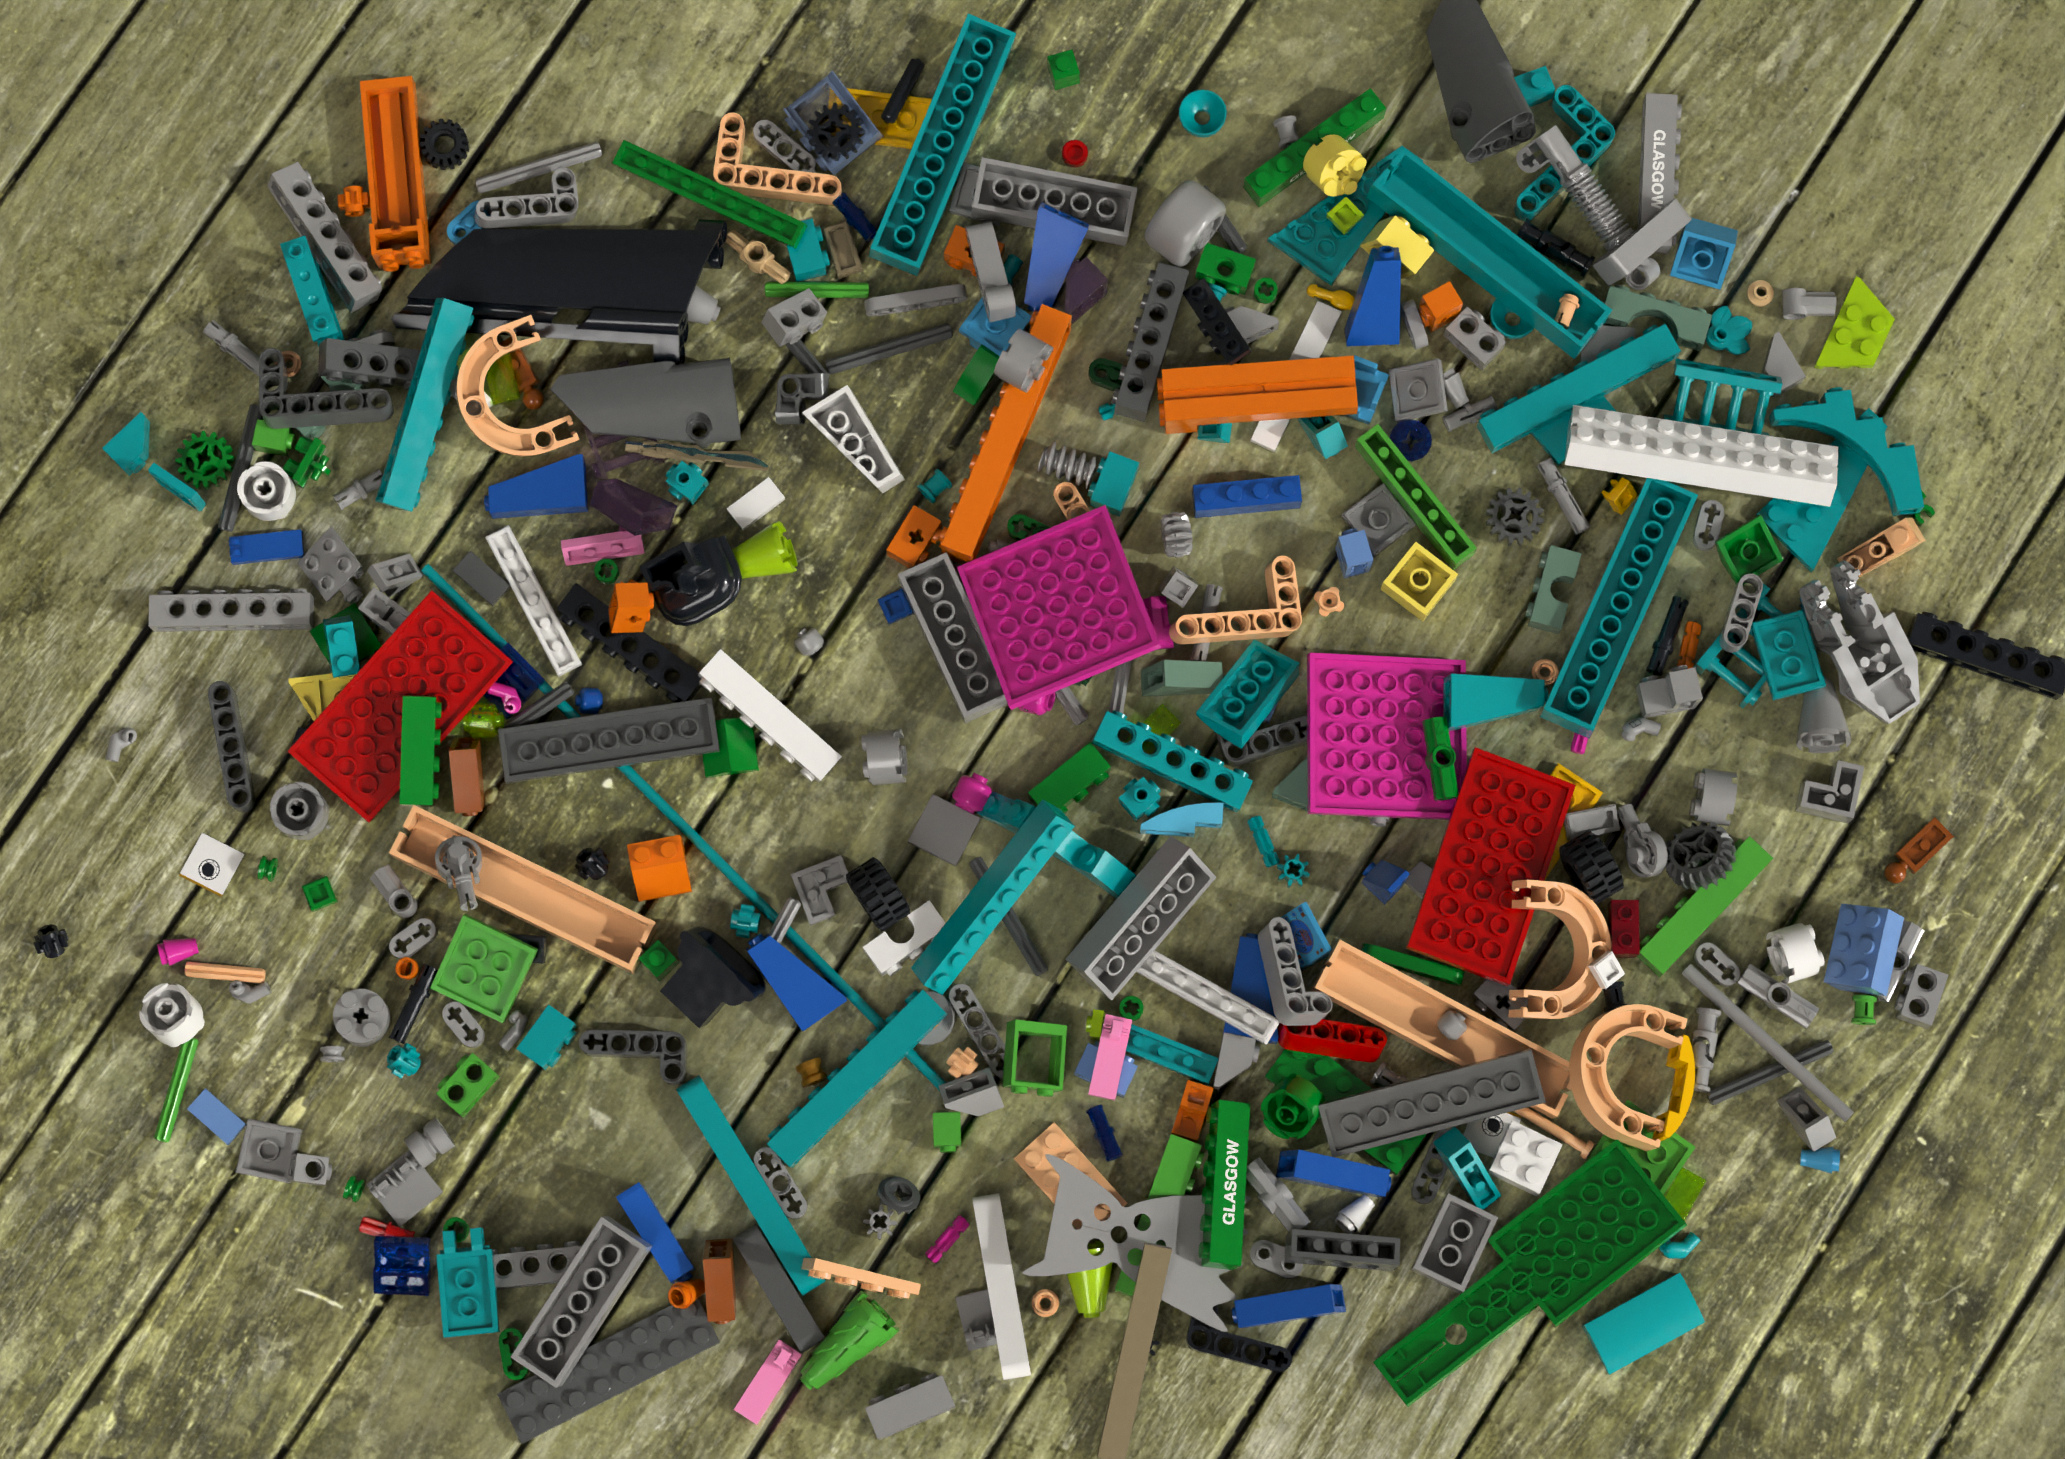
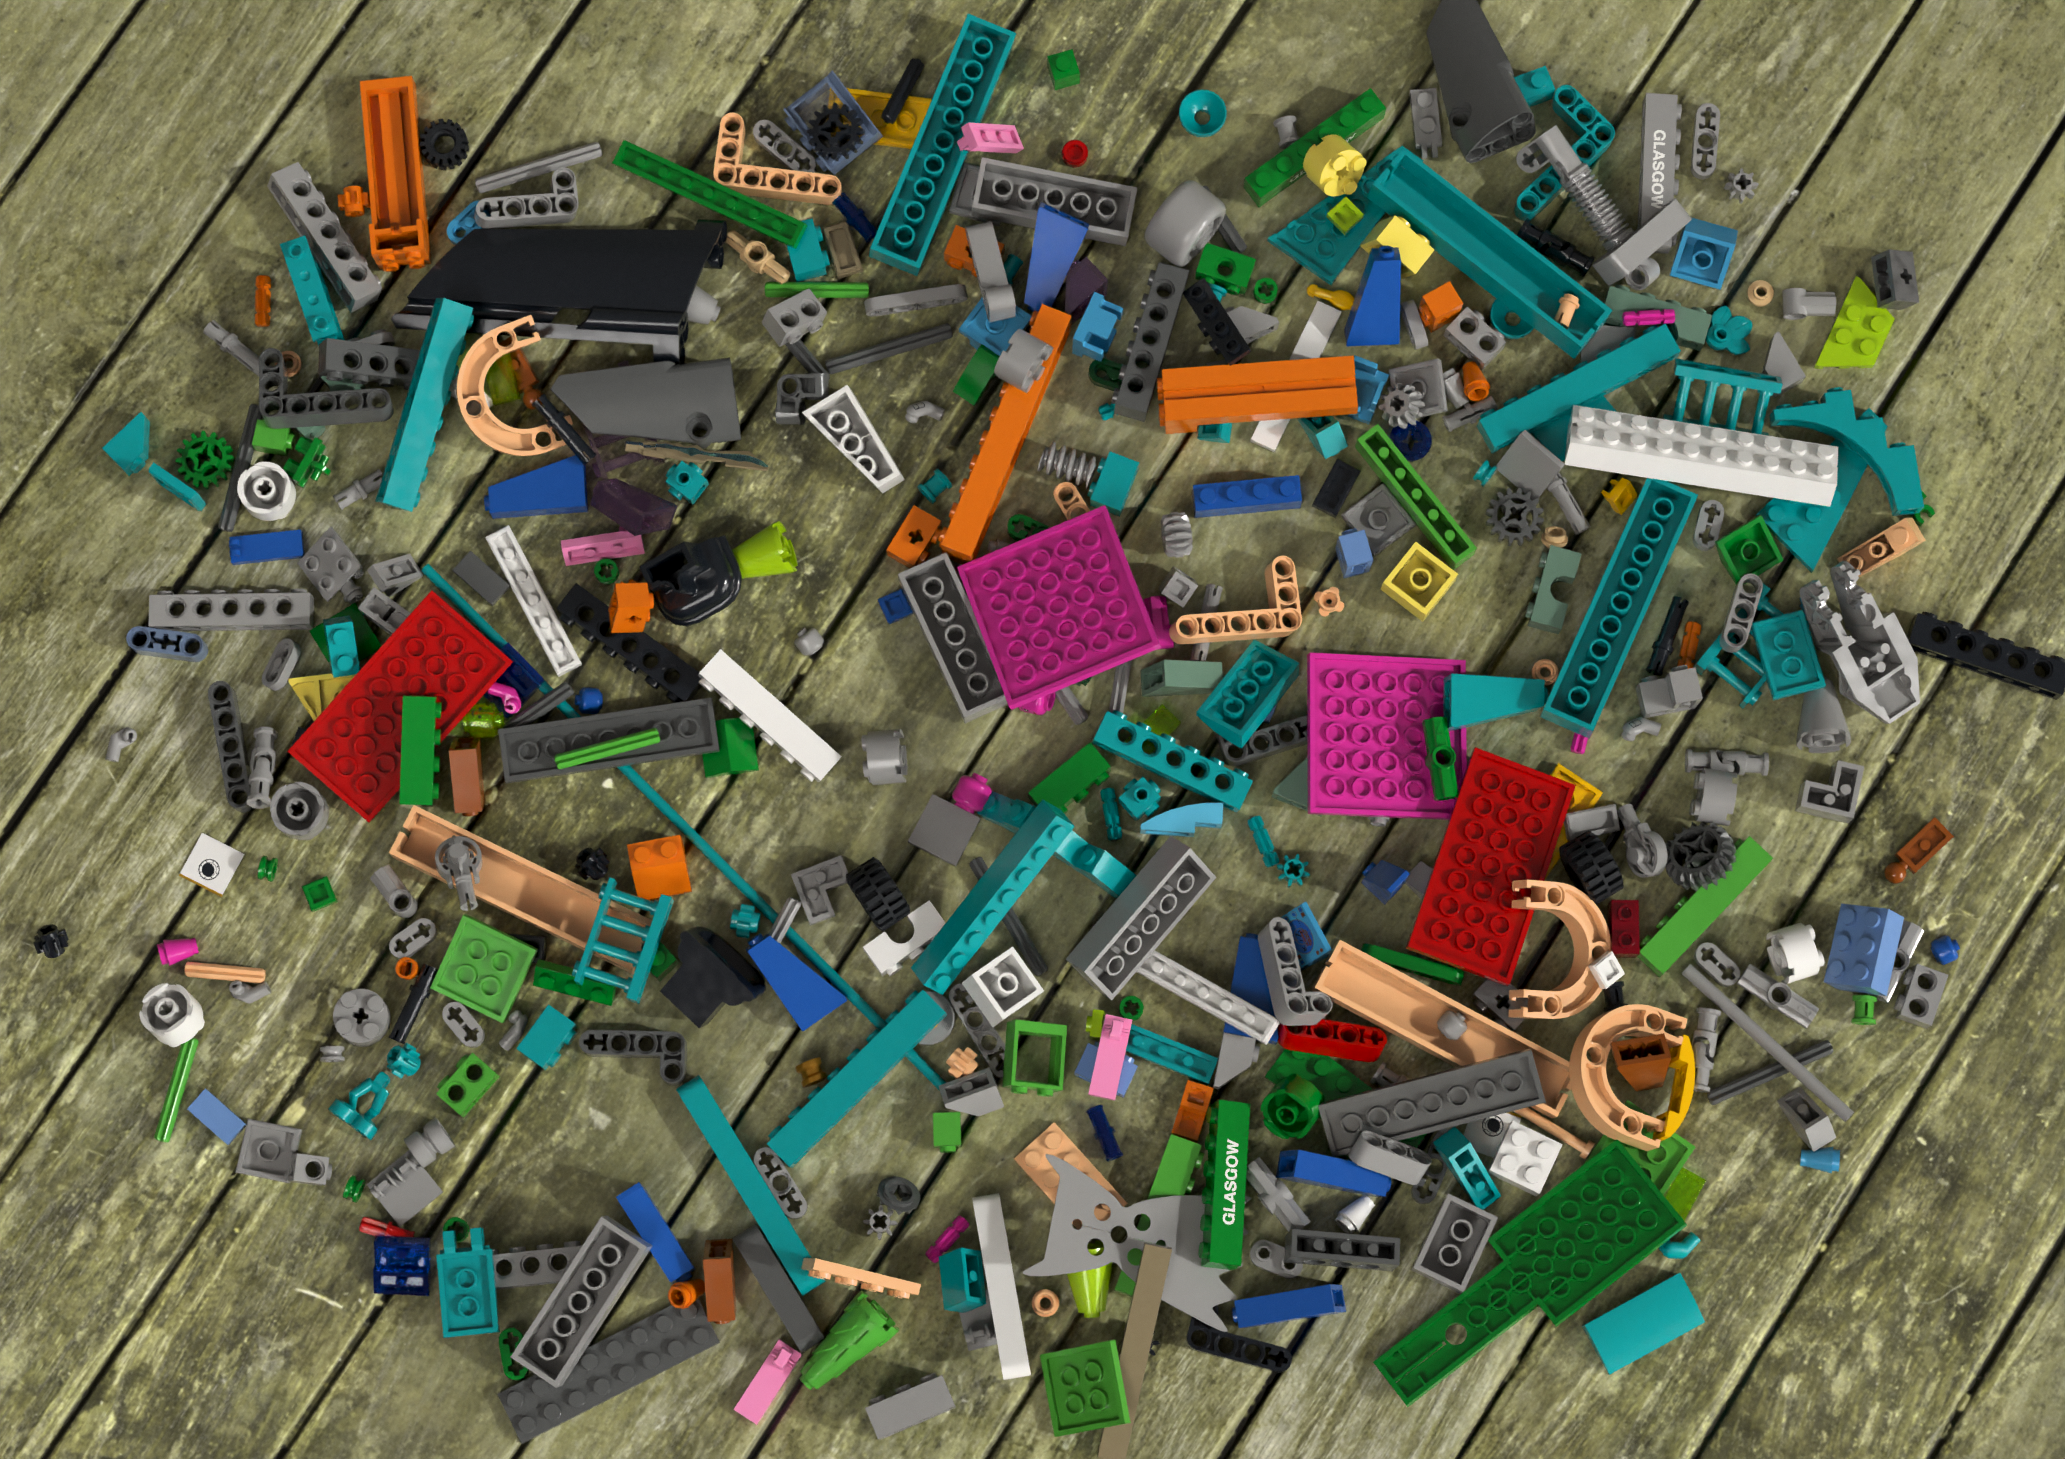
(155, 649): none -> sand blue beam
(262, 301): none -> orange axle
(262, 767): none -> light grey piece
(281, 664): none -> light grey plate
(348, 1113): none -> teal piece
(557, 421): none -> black pin
(560, 979): none -> green plate
(607, 748): none -> bright green axle
(641, 960): none -> teal fence
(755, 503): white tile -> none
(923, 408): none -> light grey arm
(962, 1280): none -> teal brick
(990, 138): none -> bright pink hinge
(1002, 986): none -> white brick
(1085, 1388): none -> bright green plate
(1096, 328): none -> dark azure panel
(1111, 814): none -> teal axle
(1336, 488): none -> black plate
(1390, 1157): none -> light grey beam
(1408, 411): none -> light grey gear
(1425, 121): none -> light grey hinge
(1475, 383): none -> orange cone
(1484, 473): none -> teal bush
(1529, 465): none -> light grey tile
(1554, 536): none -> tan plate
(1643, 1060): none -> dark orange slope
(1648, 317): none -> dark pink axle
(1699, 122): none -> light grey beam
(1724, 760): none -> light grey piece
(1746, 181): none -> light grey gear
(1895, 279): none -> flat silver brick
(1945, 949): none -> blue piece

